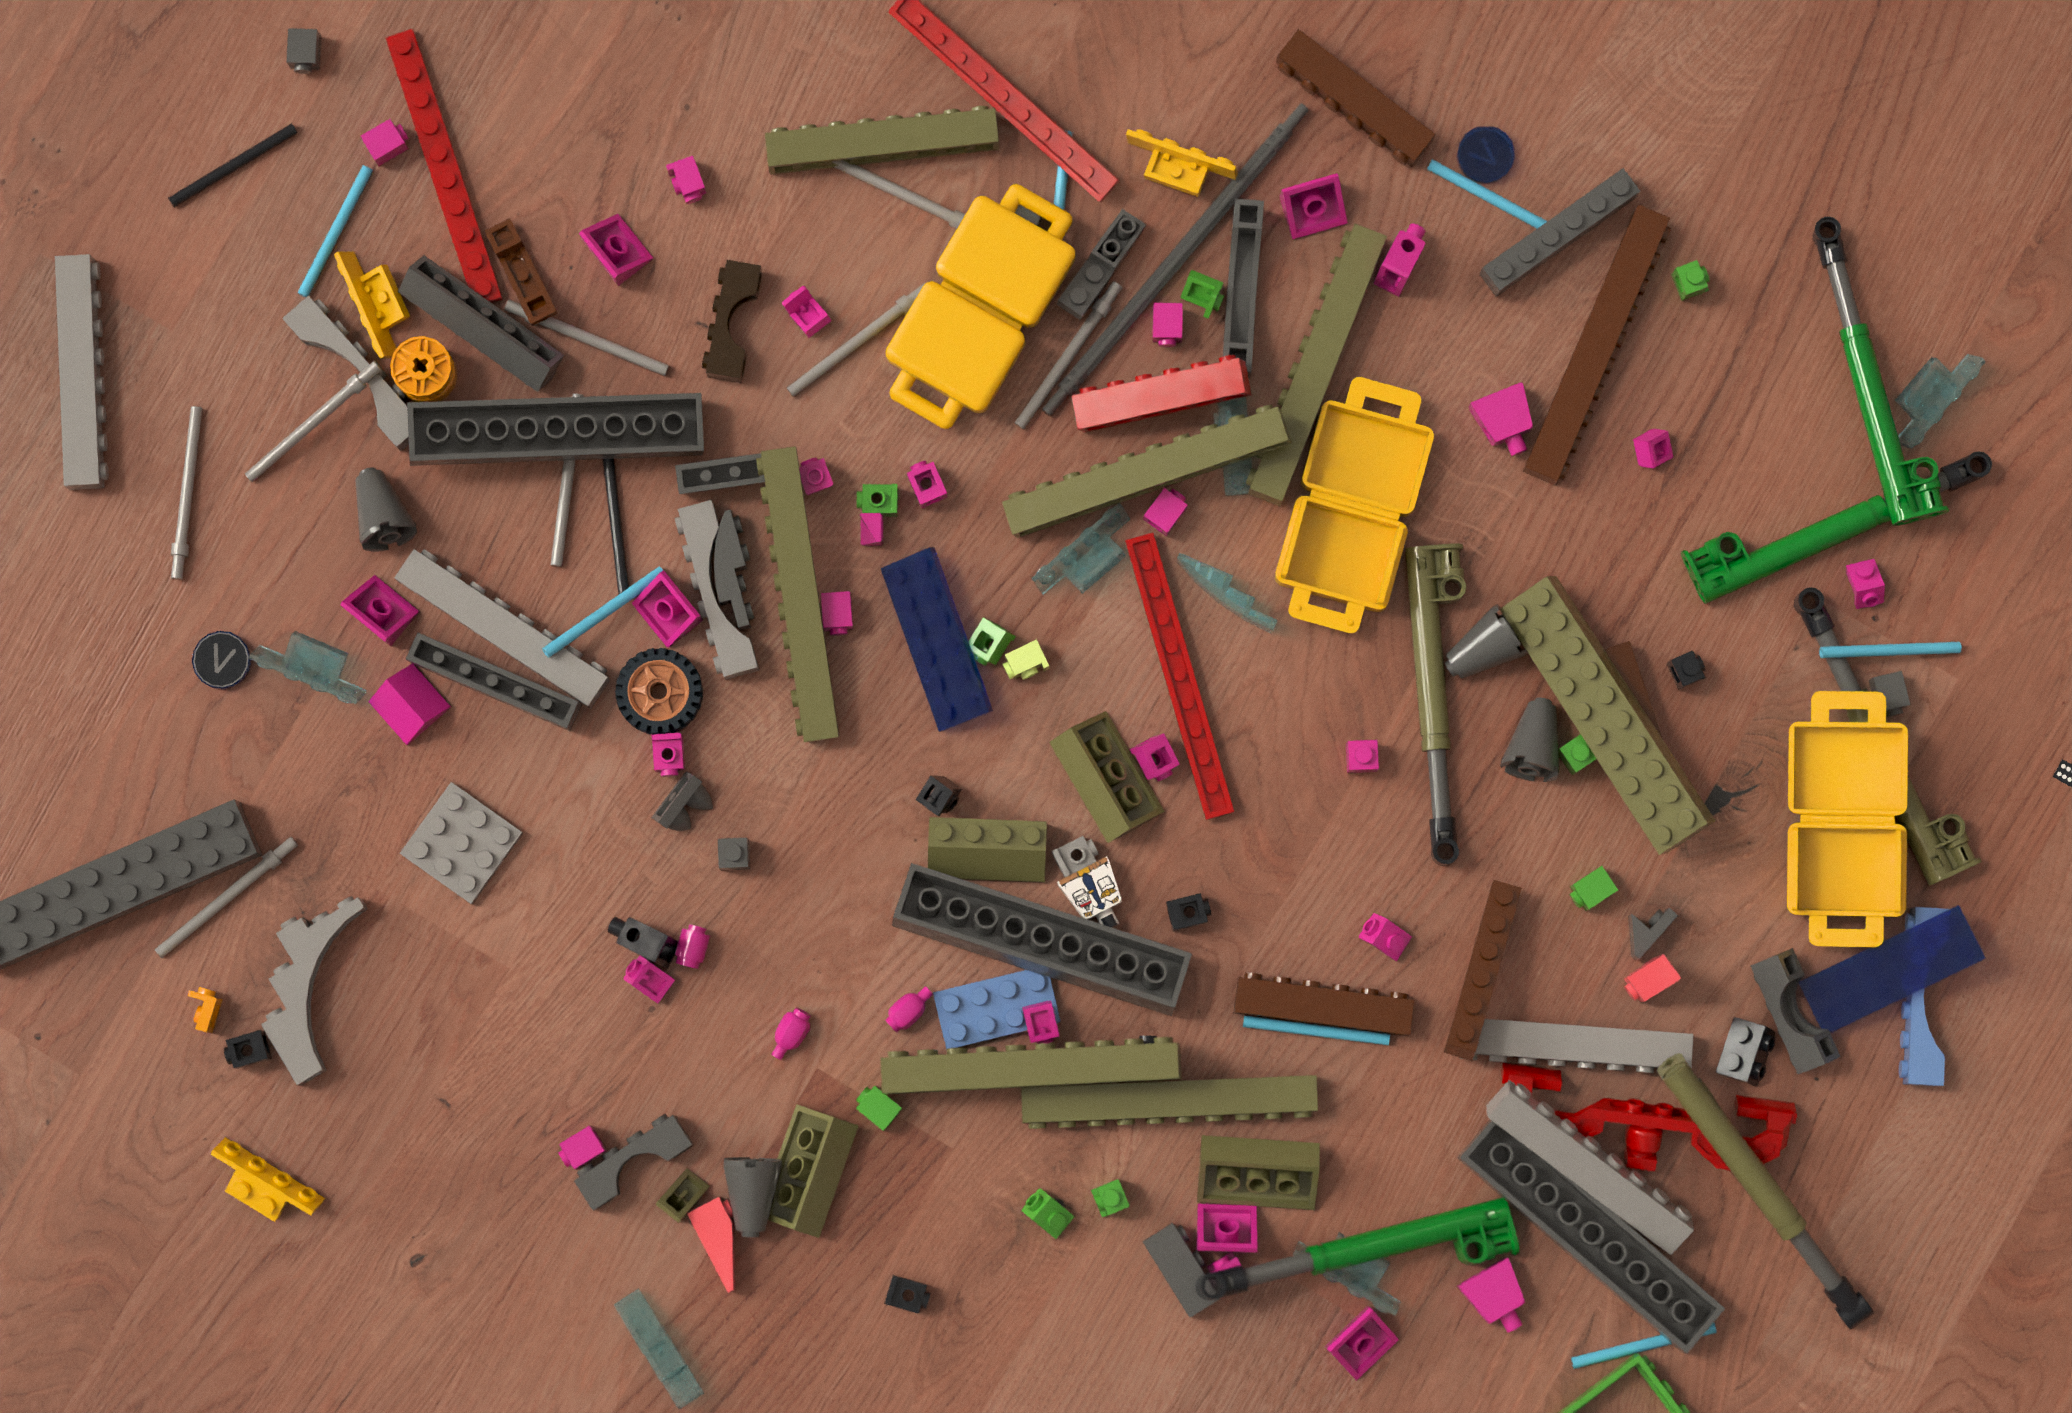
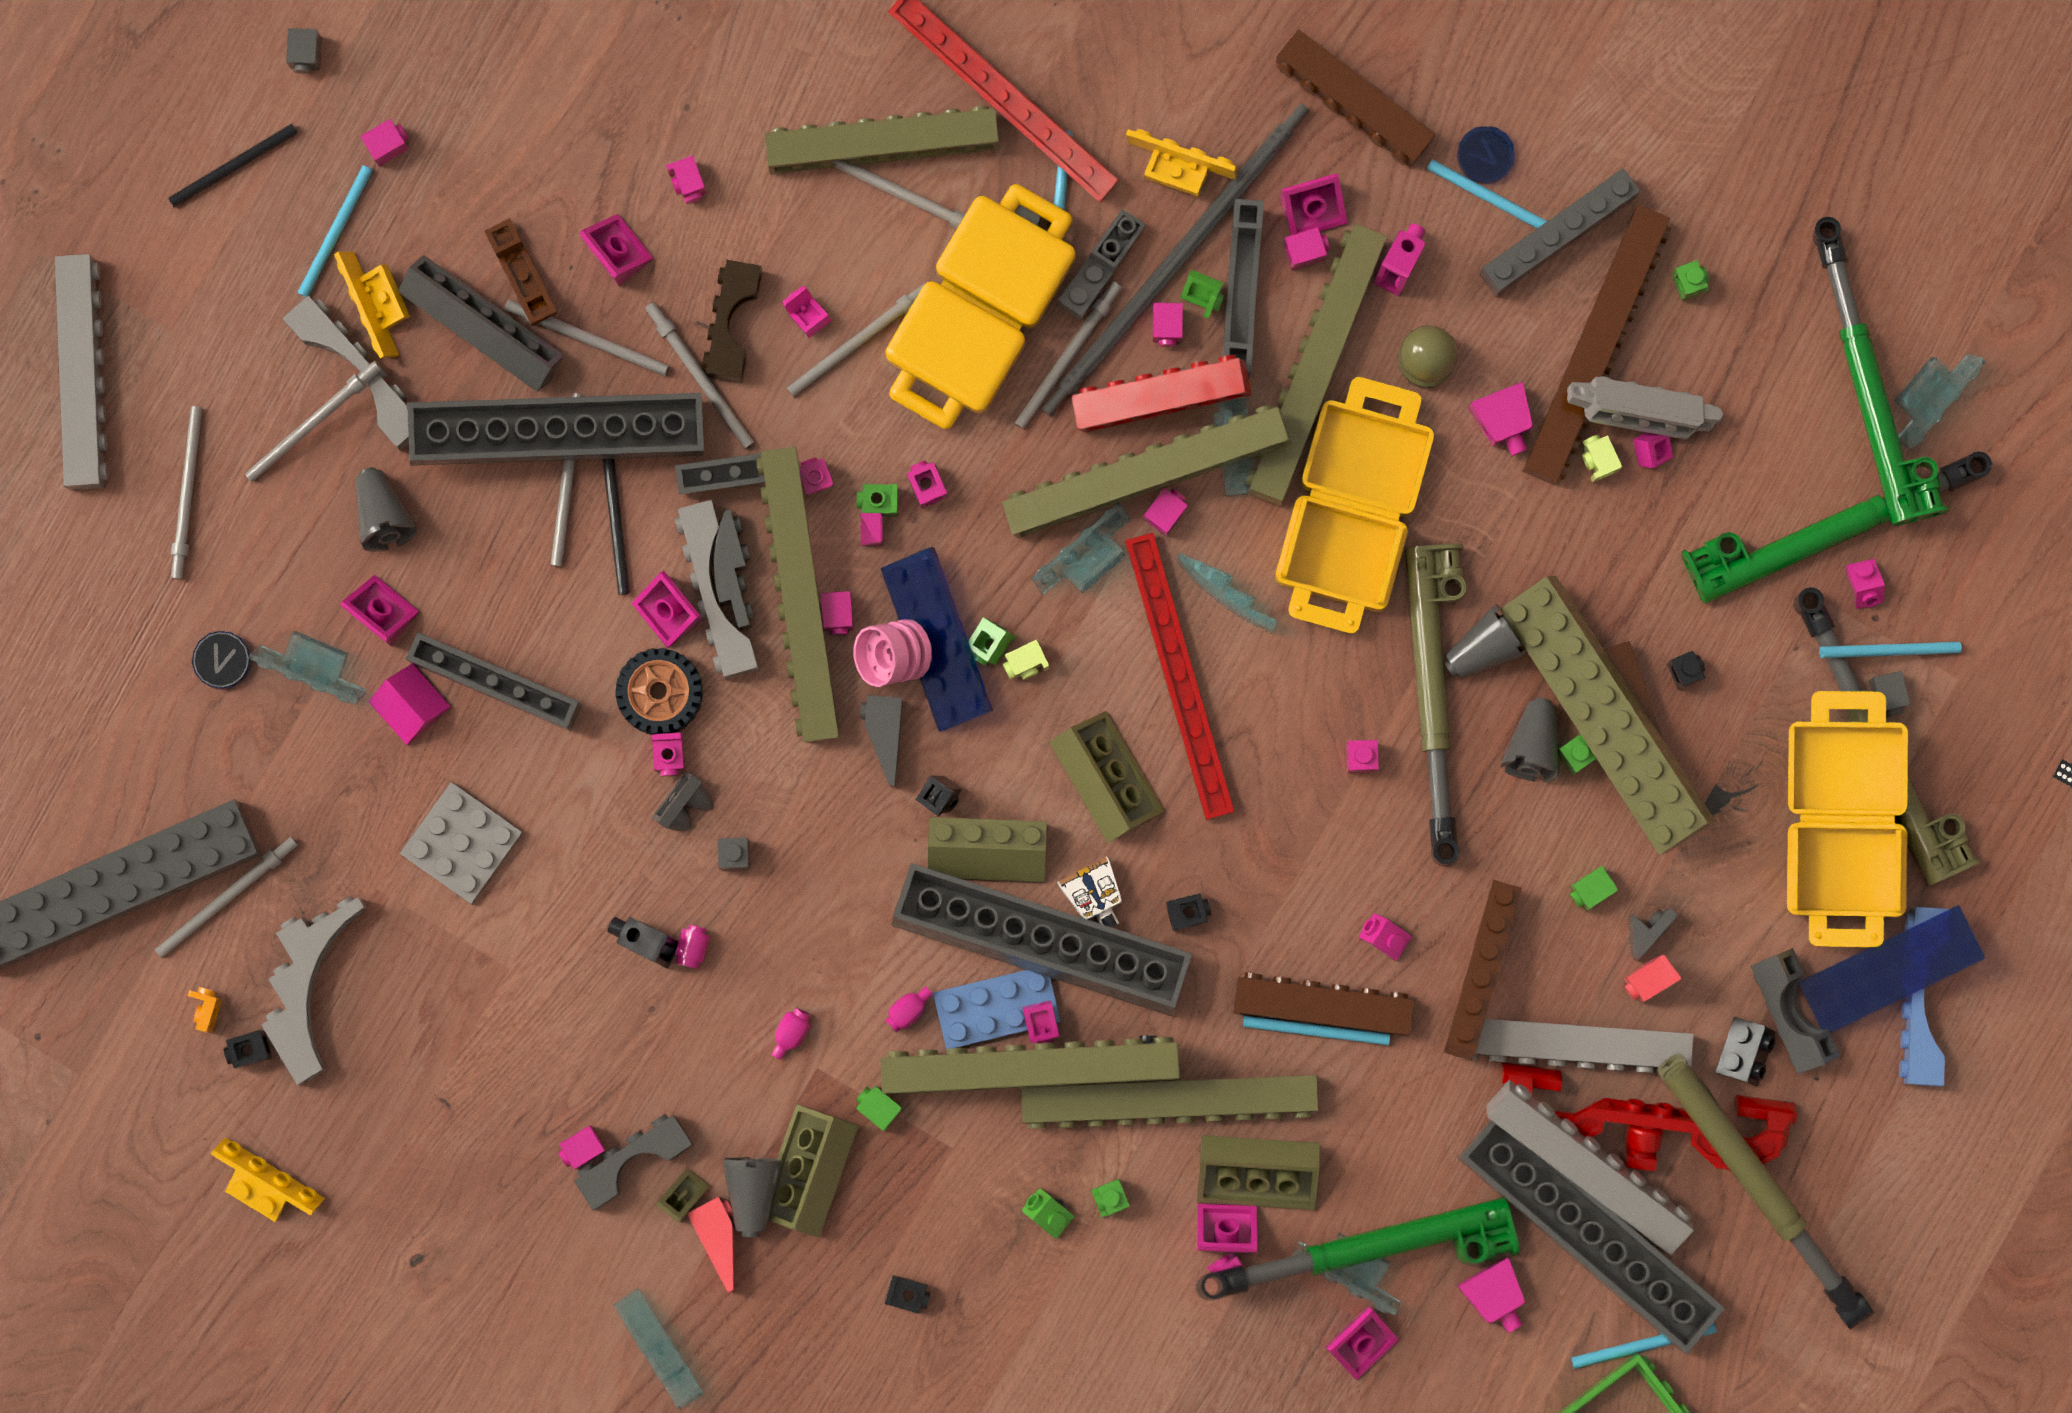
(435, 382): light orange wheel -> none
(443, 165): red plate -> none
(502, 628): light grey brick -> none
(600, 614): medium azure piece -> none
(648, 978): dark pink bracket -> none
(667, 330): none -> light grey bar
(883, 725): none -> dark grey slope
(892, 653): none -> bright pink wheel
(1067, 864): light grey brick -> none
(1162, 751): dark pink brick -> none
(1180, 1267): dark grey brick -> none
(1306, 248): none -> dark pink brick
(1427, 356): none -> olive tile
(1600, 457): none -> yellowish green brick
(1643, 407): none -> light grey hinge

